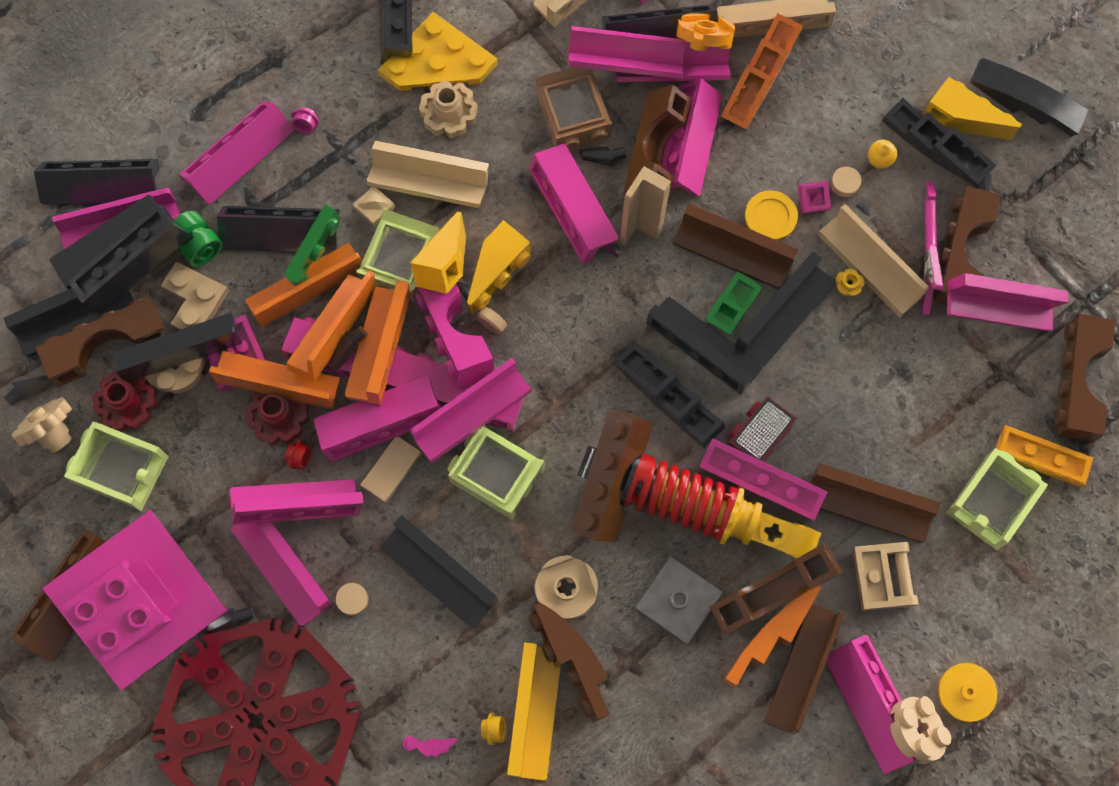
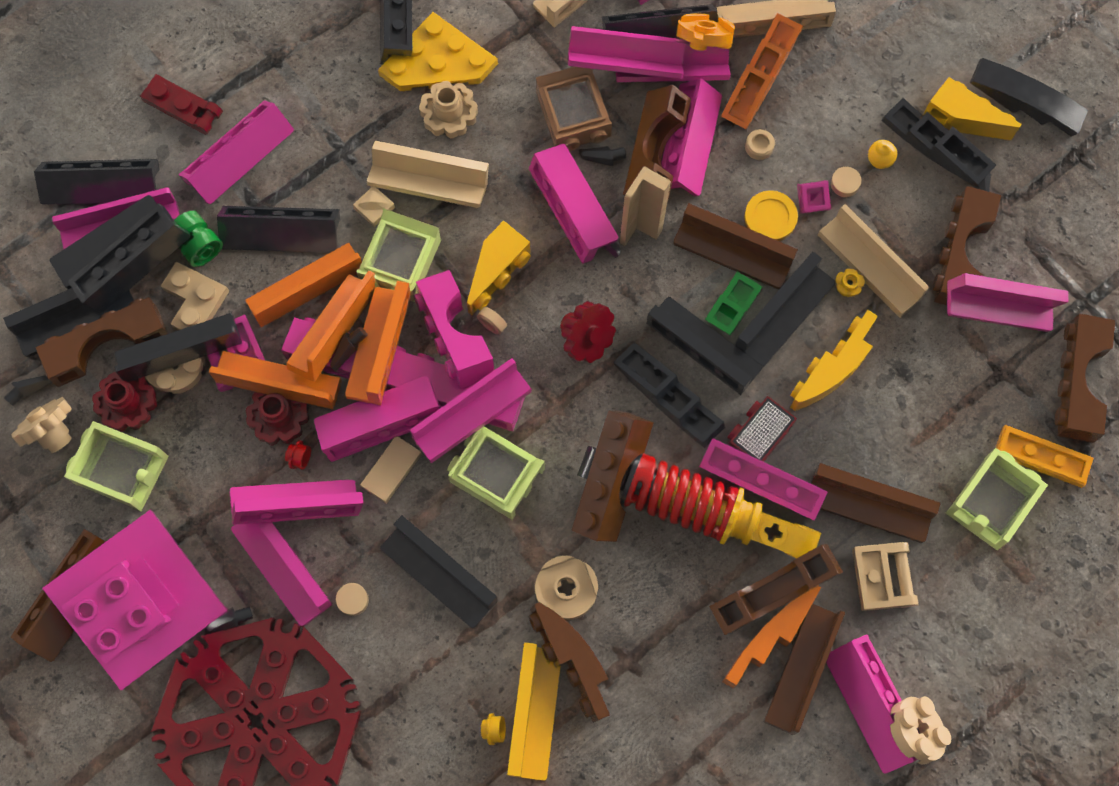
(181, 104): none -> dark red plate
(304, 120): dark pink plate -> none
(312, 246): green plate -> none
(430, 747): dark pink piece -> none
(442, 259): yellow slope -> none
(588, 331): none -> dark red plant
(678, 600): flat silver plate -> none
(759, 144): none -> tan tile
(835, 368): none -> yellow slope
(932, 271): dark pink piece -> none
(967, 692): yellow piece -> none

